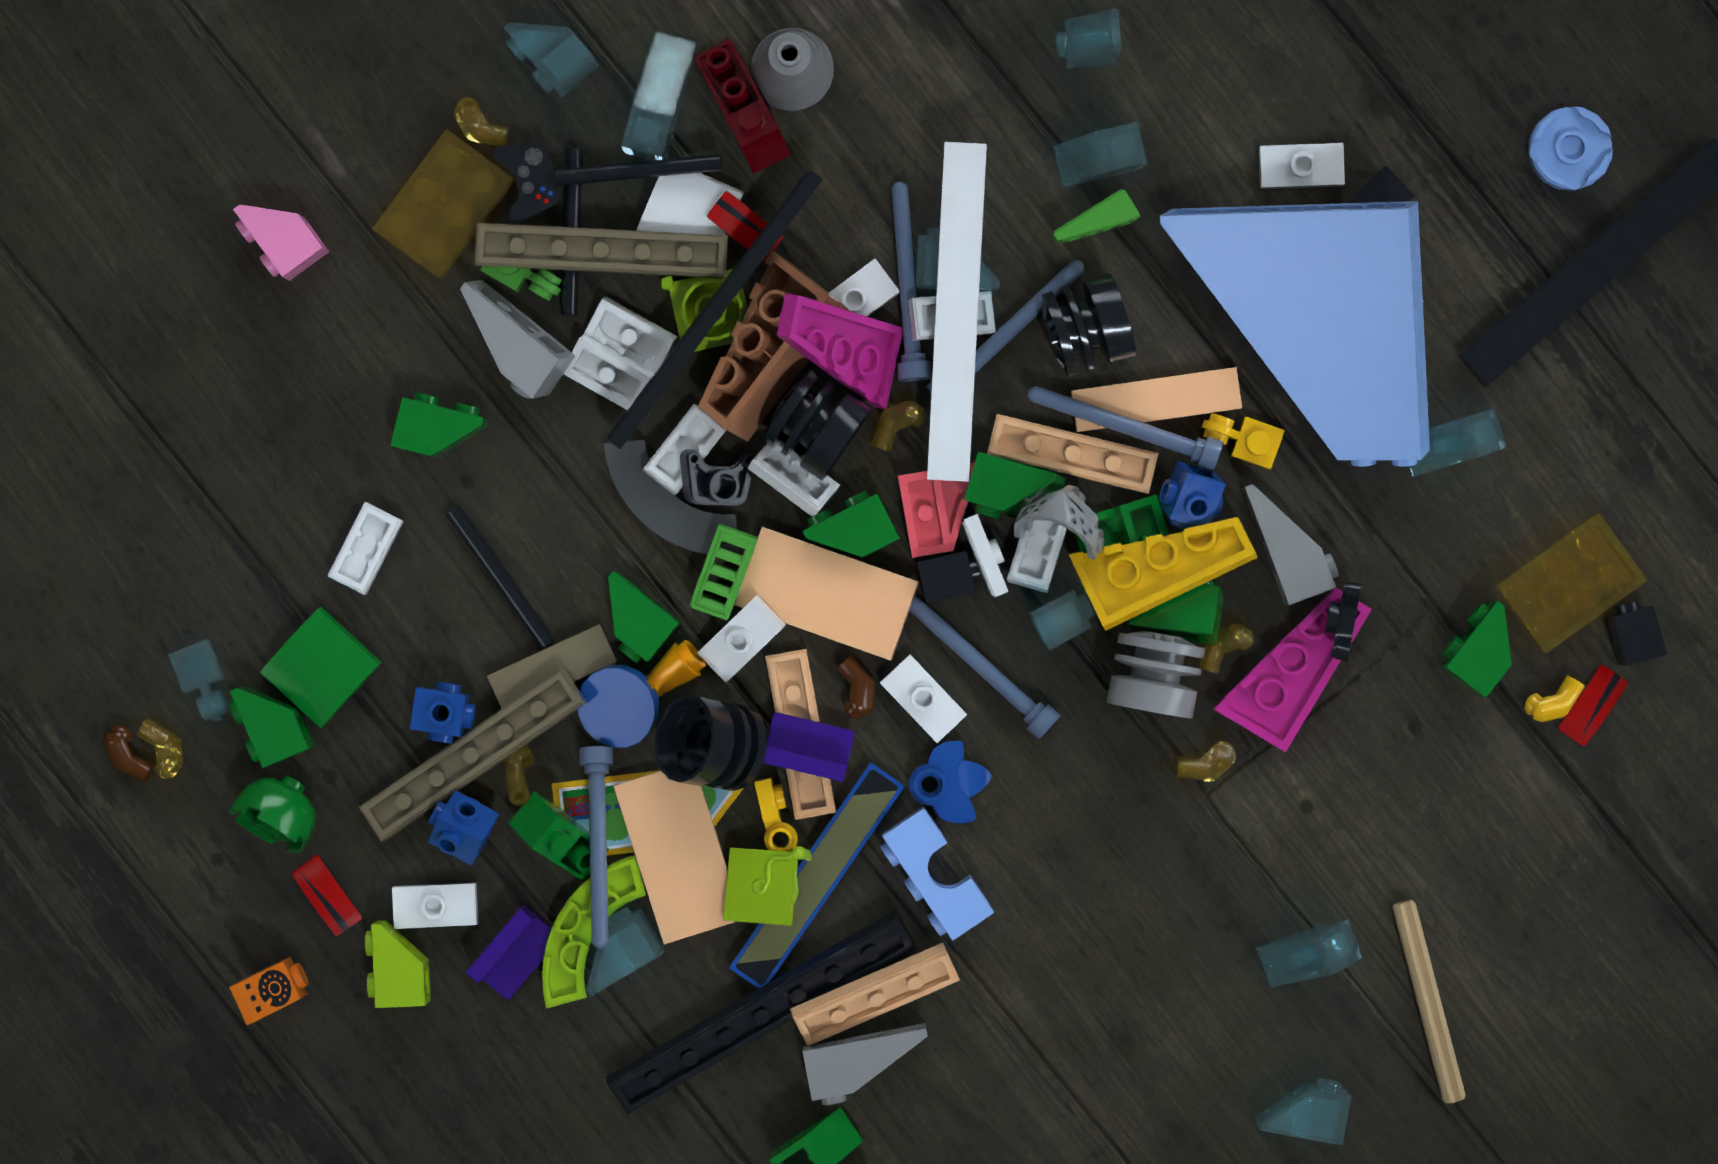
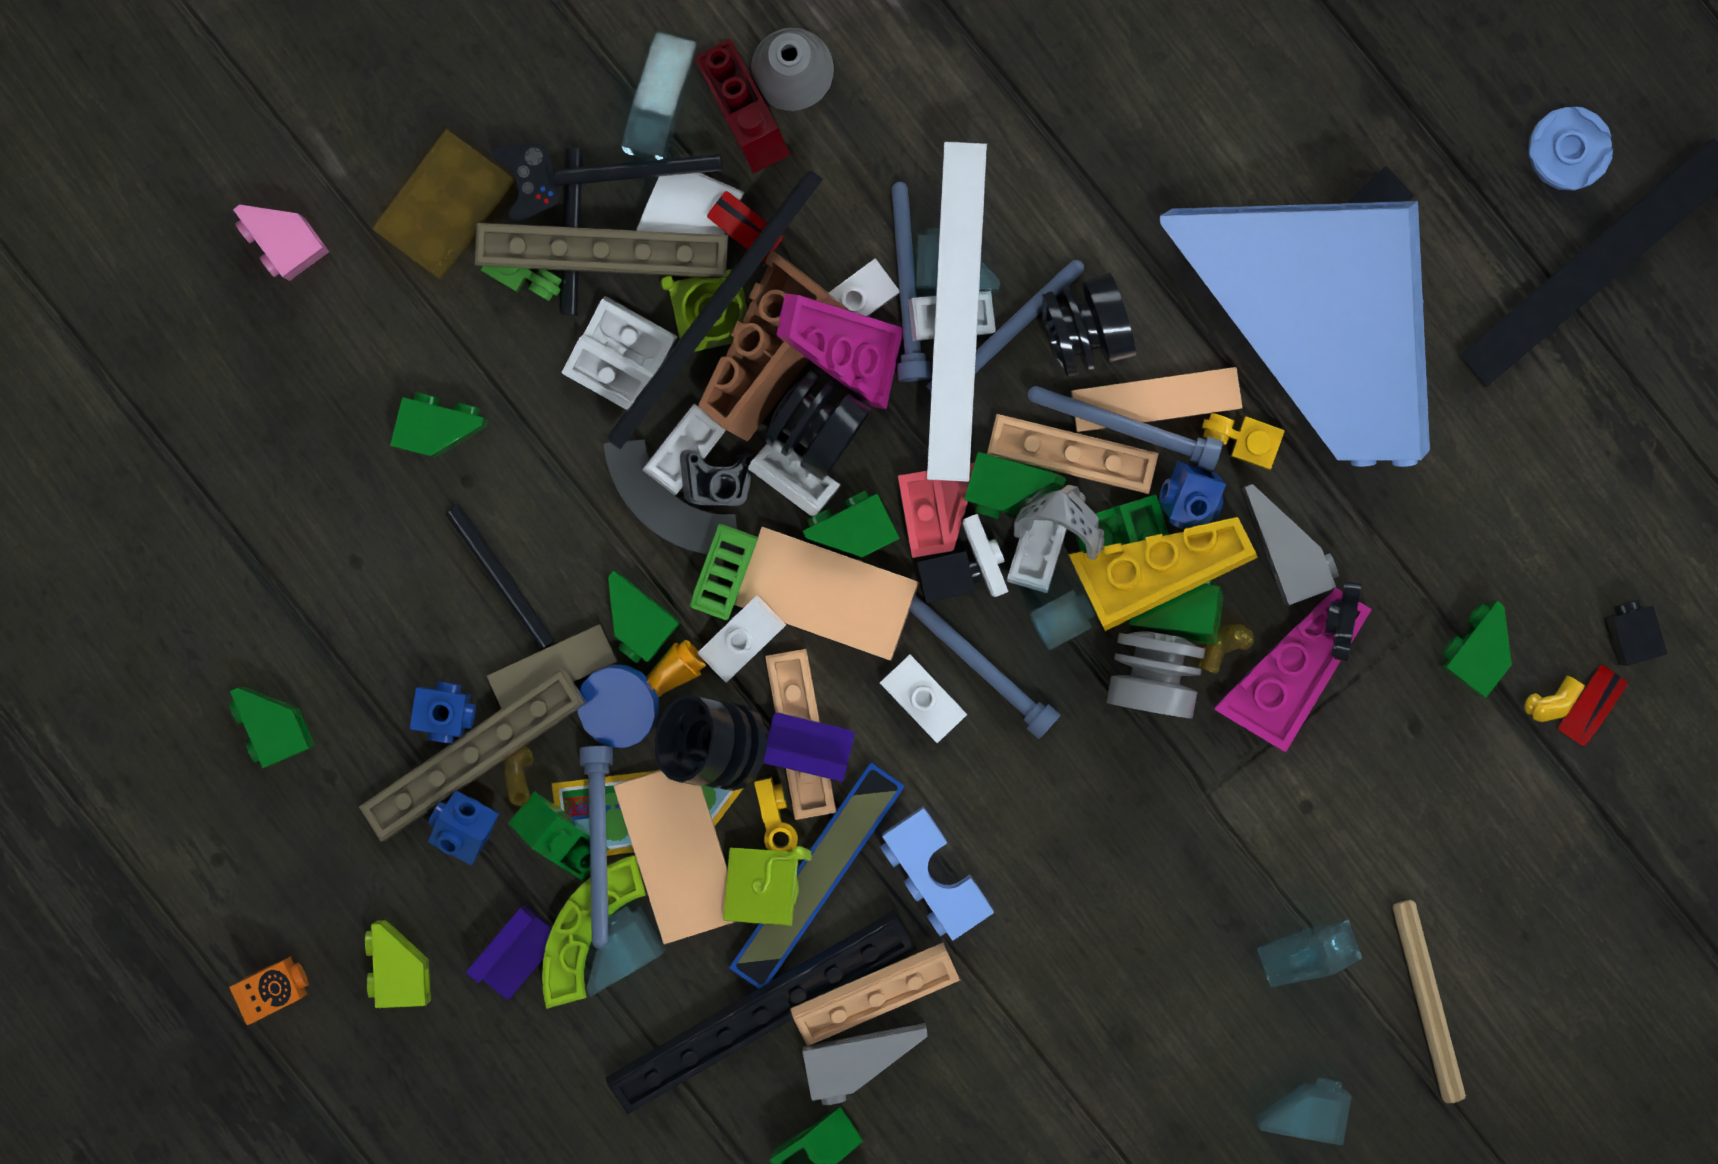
(121, 756): reddish brown arm -> none
(167, 748): clear yellow arm -> none
(197, 669): clear light blue plate -> none
(276, 812): green cylinder -> none
(320, 667): green slope -> none
(326, 895): red sticker -> none
(365, 548): white plate -> none
(435, 905): white plate -> none
(475, 125): clear yellow arm -> none
(517, 344): light grey slope -> none
(554, 51): clear light blue slope -> none
(862, 688): reddish brown arm -> none
(896, 418): clear yellow arm -> none
(955, 779): blue plate -> none
(1090, 40): clear light blue slope -> none
(1100, 154): clear light blue slope -> none
(1106, 215): bright green slope -> none
(1210, 766): clear yellow arm -> none
(1301, 166): white plate -> none
(1461, 441): clear light blue slope -> none
(1571, 583): clear yellow plate -> none

